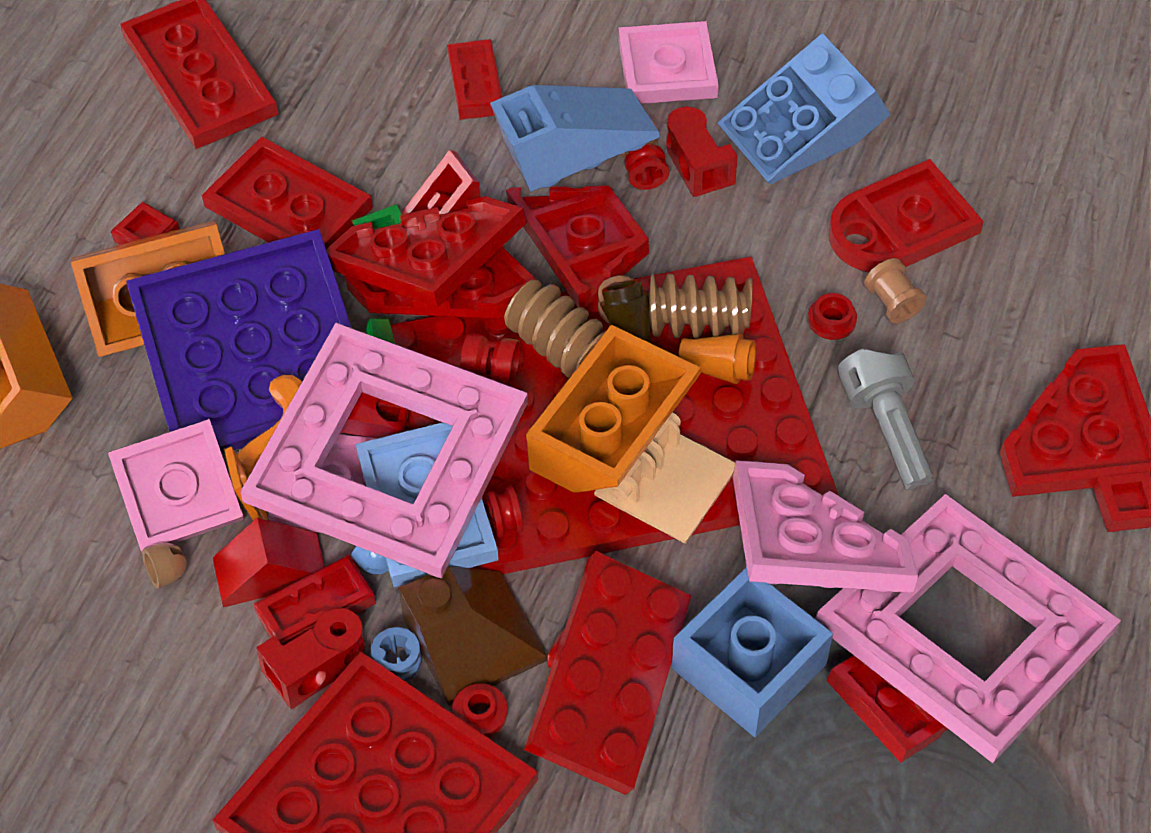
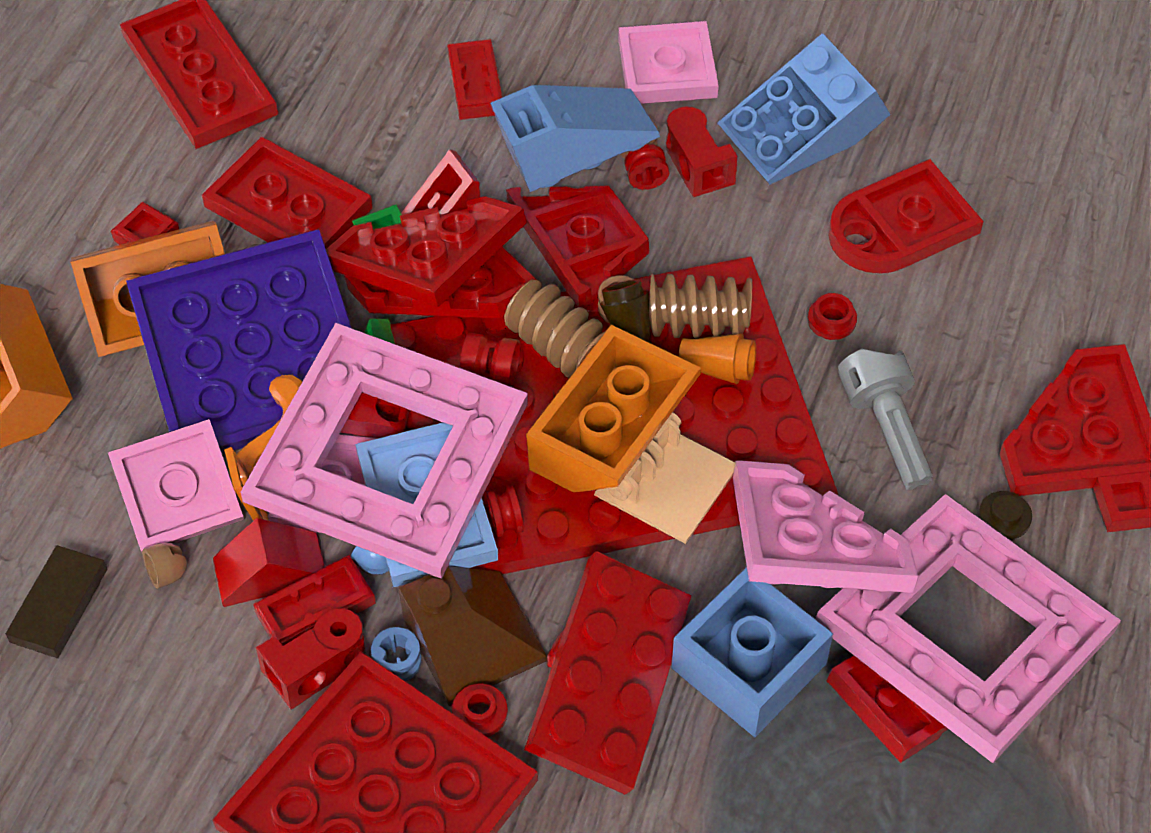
(56, 601): none -> dark brown tile
(895, 290): nougat bush -> none
(1006, 513): none -> dark brown plate

